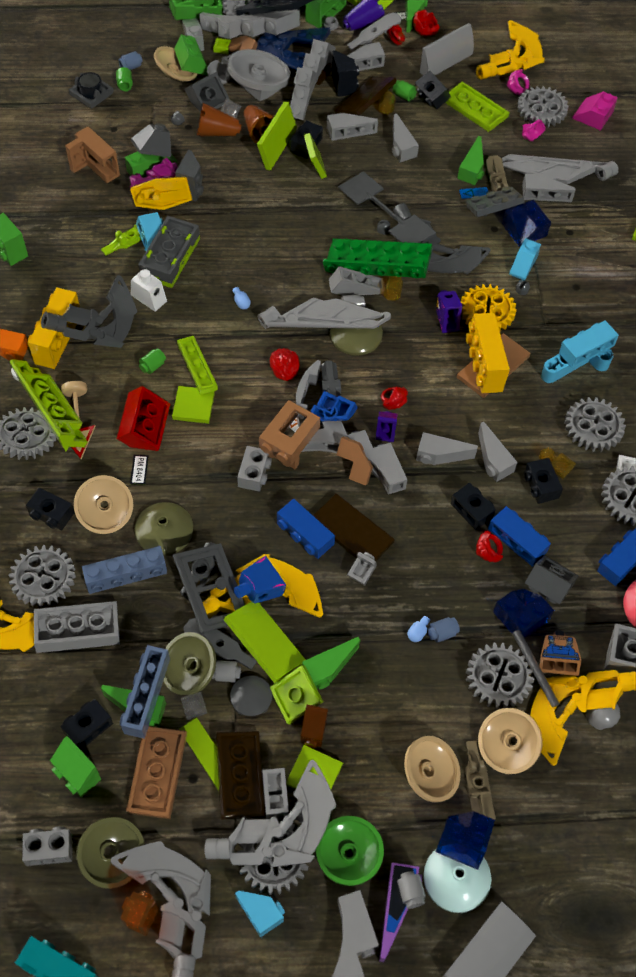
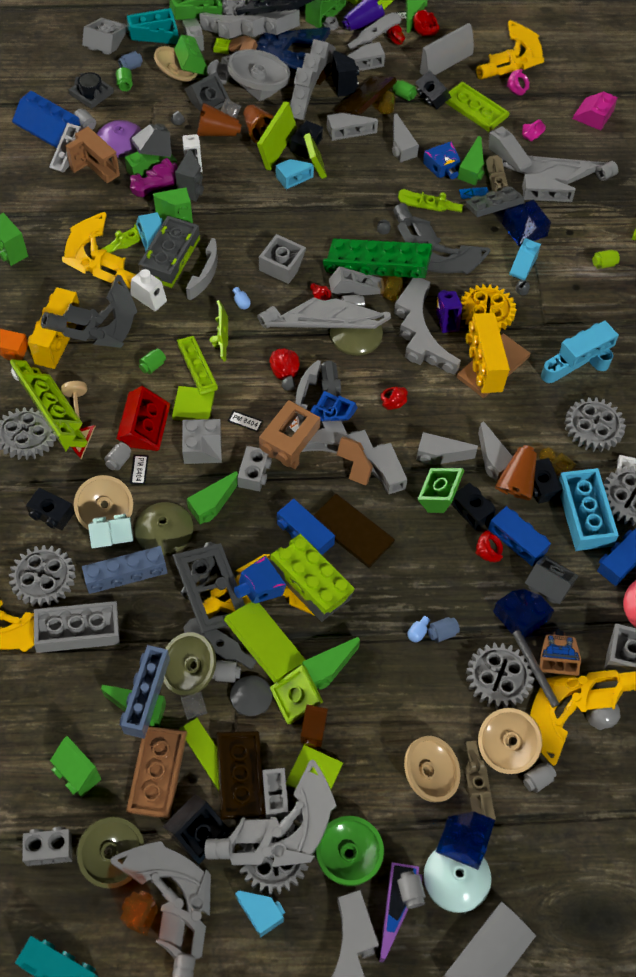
(43, 118): none -> blue slope
(60, 158): none -> light grey slope
(75, 255): none -> yellow piece
(85, 118): none -> light grey brick
(99, 723): black brick -> none
(104, 35): none -> light grey slope
(111, 531): none -> light aqua brick
(117, 456): none -> light grey brick
(118, 136): none -> medium lavender dish
(153, 26): none -> teal wedge
(161, 193): yellow piece -> none
(174, 204): none -> bright green slope
(192, 143): none -> white torso
(194, 825): none -> black slope
(198, 284): none -> light grey slope
(202, 441): none -> light grey slope
(209, 501): none -> bright green slope
(221, 338): none -> lime piece
(245, 421): none -> sticker
(281, 258): none -> light grey slope
(288, 384): none -> dark grey hinge
(294, 172): none -> medium azure slope
(311, 577): none -> lime piece
(320, 292): none -> red animal
(362, 568): light grey bracket -> none
(364, 187): dark grey hinge -> none
(386, 426): dark purple slope -> none
(413, 328): none -> light grey arch
(422, 201): none -> lime piece
(440, 488): none -> bright green slope
(442, 160): none -> blue torso
(507, 147): none -> light grey slope
(519, 474): none -> dark orange cone
(539, 777): none -> light grey brick
(542, 105): light grey gear -> none
(587, 510): none -> medium azure brick
(606, 259): none -> lime brick

